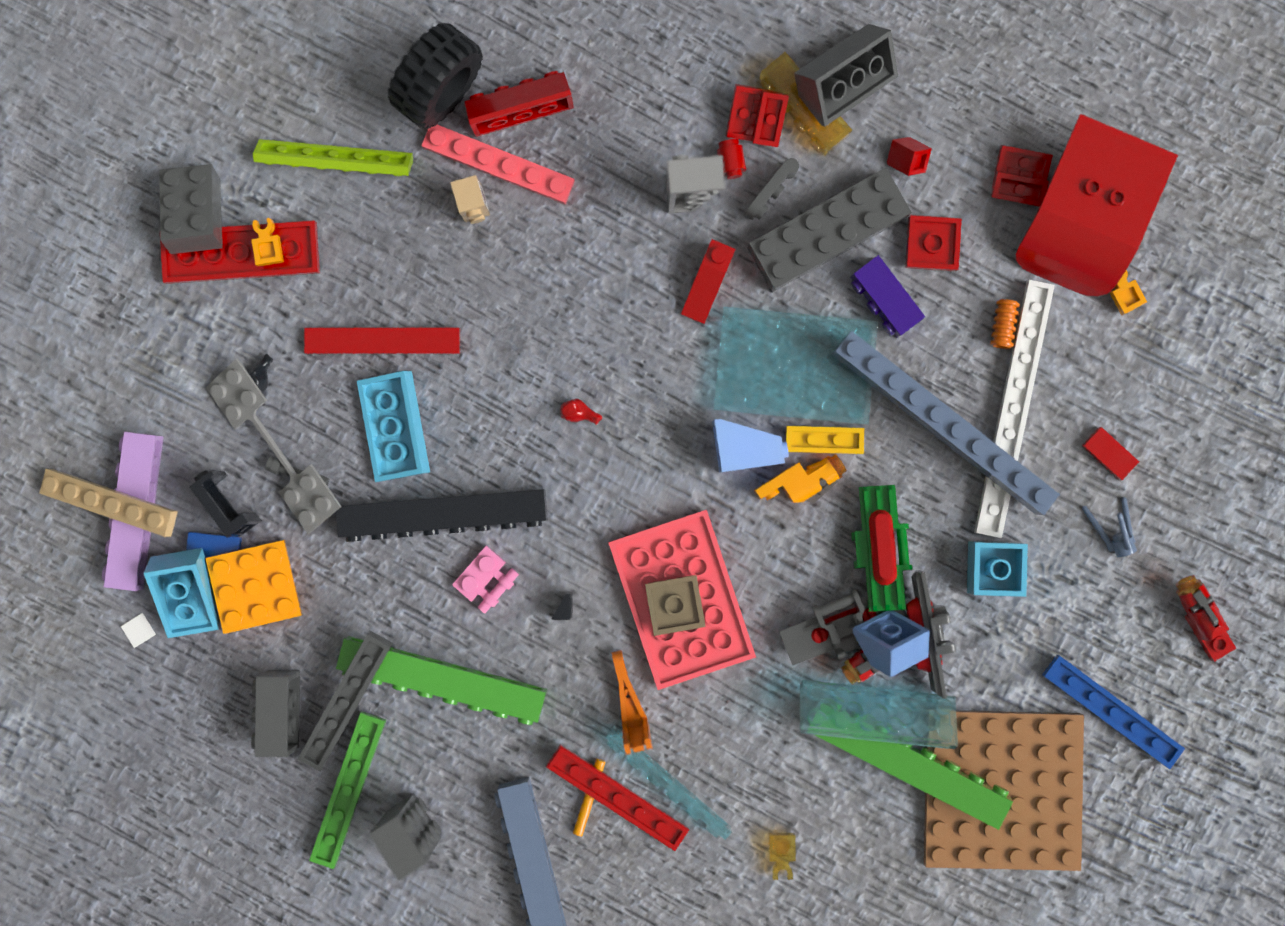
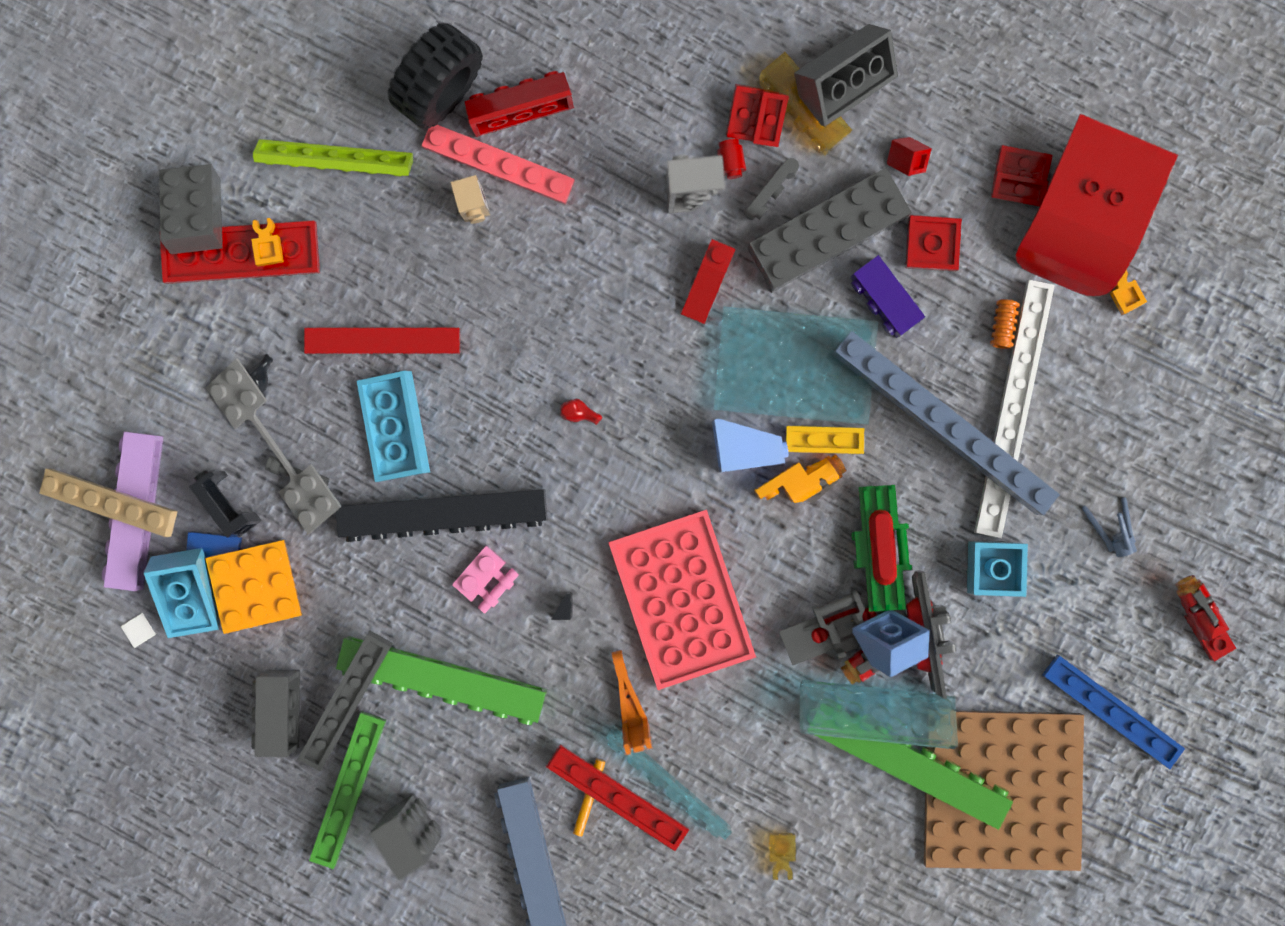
(675, 605): dark tan plate -> none
(1110, 453): red tile -> none

